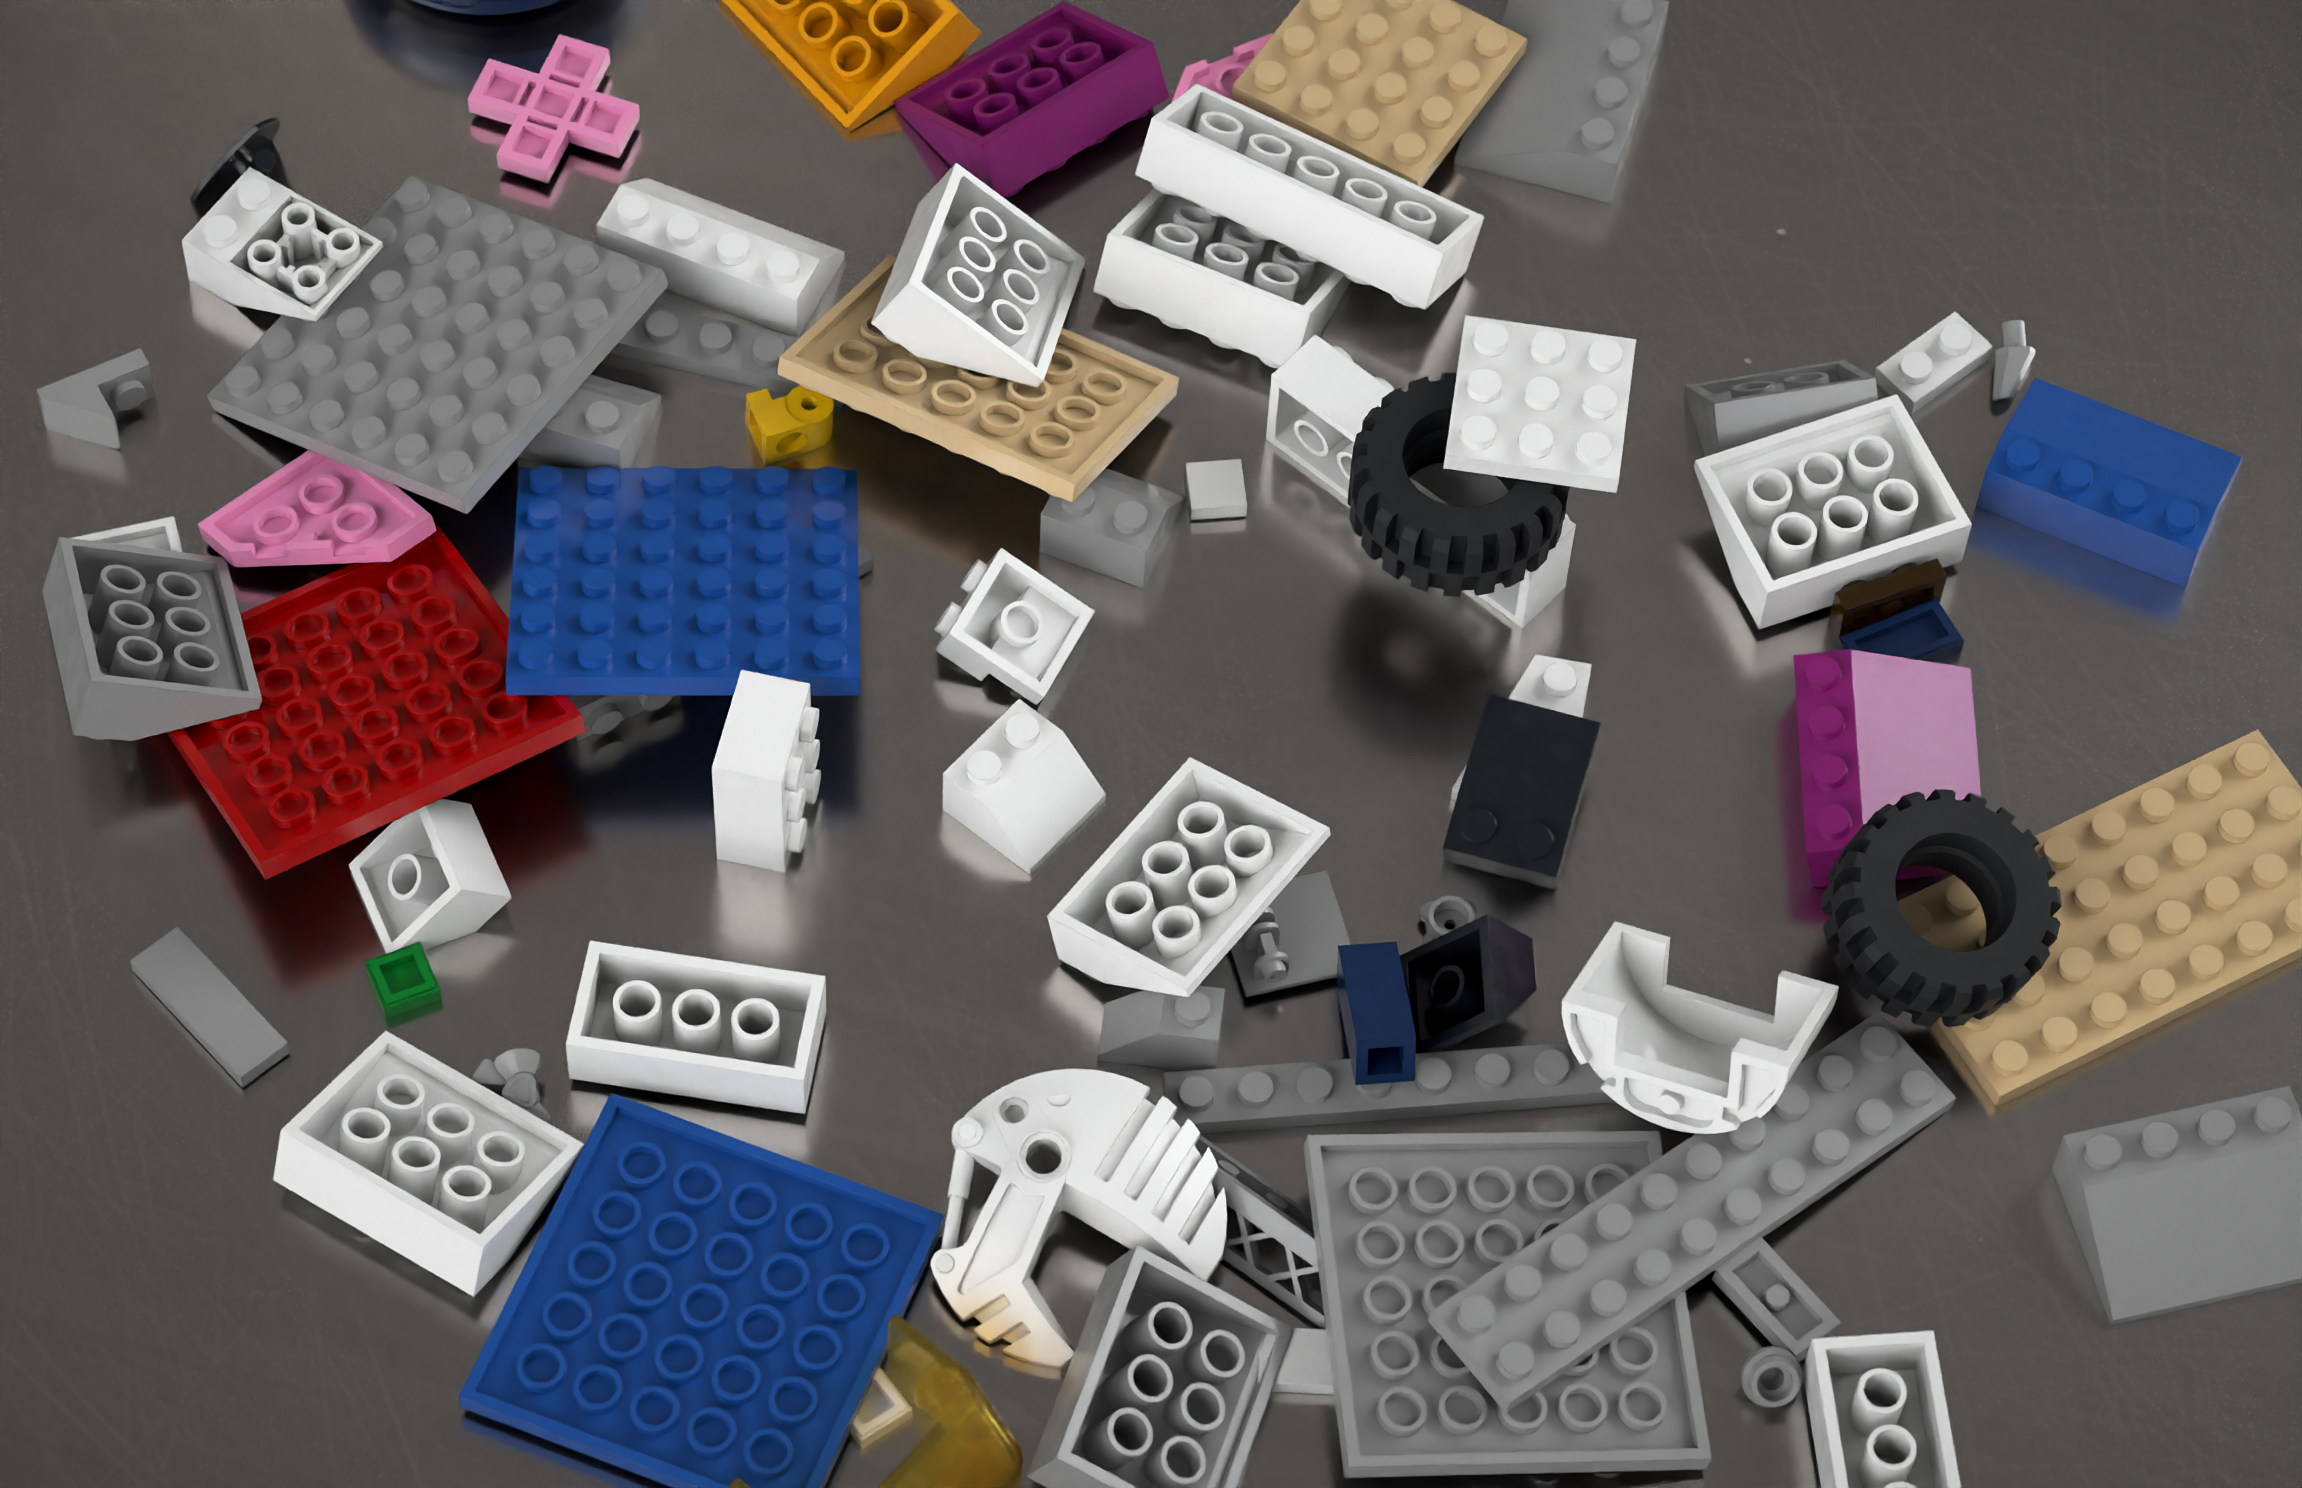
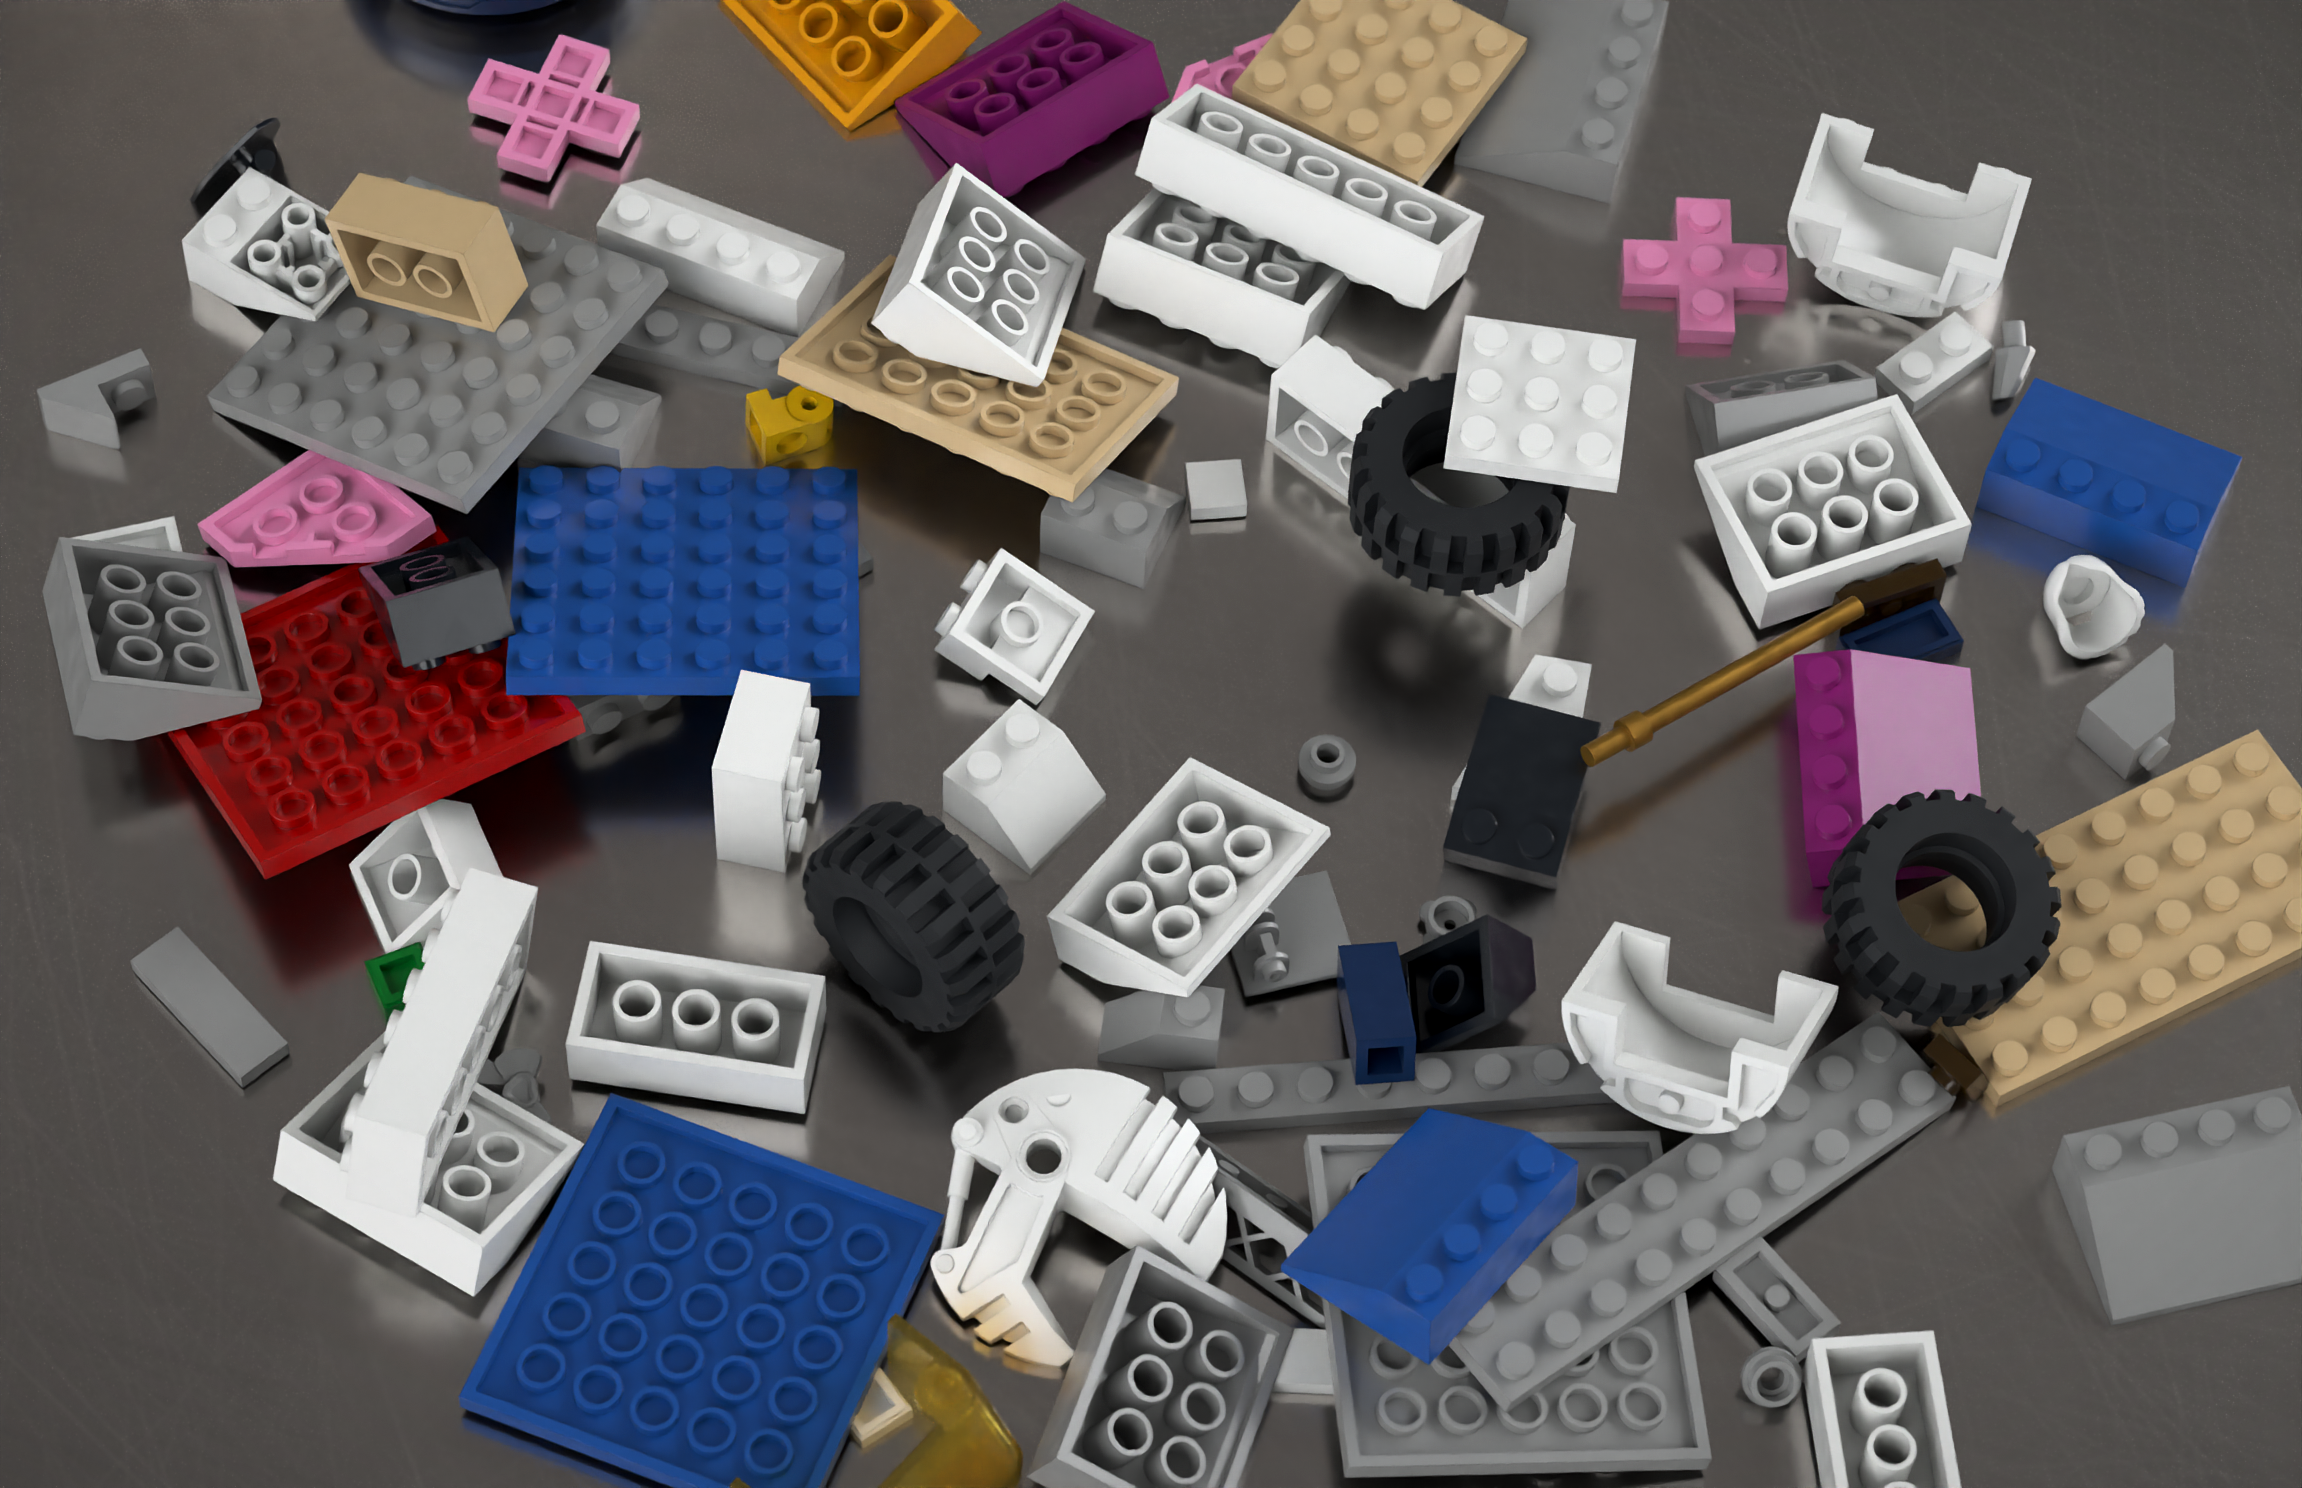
(427, 251): none -> tan brick
(438, 603): none -> black slope
(438, 1043): none -> white brick
(913, 916): none -> black tyre
(1326, 775): none -> light grey plate
(1436, 1228): none -> blue slope
(1638, 728): none -> pearl gold bar
(1704, 270): none -> bright pink plate
(1897, 237): none -> white cylinder
(1954, 1070): none -> dark brown plate
(2087, 585): none -> white hair
(2133, 716): none -> light grey slope

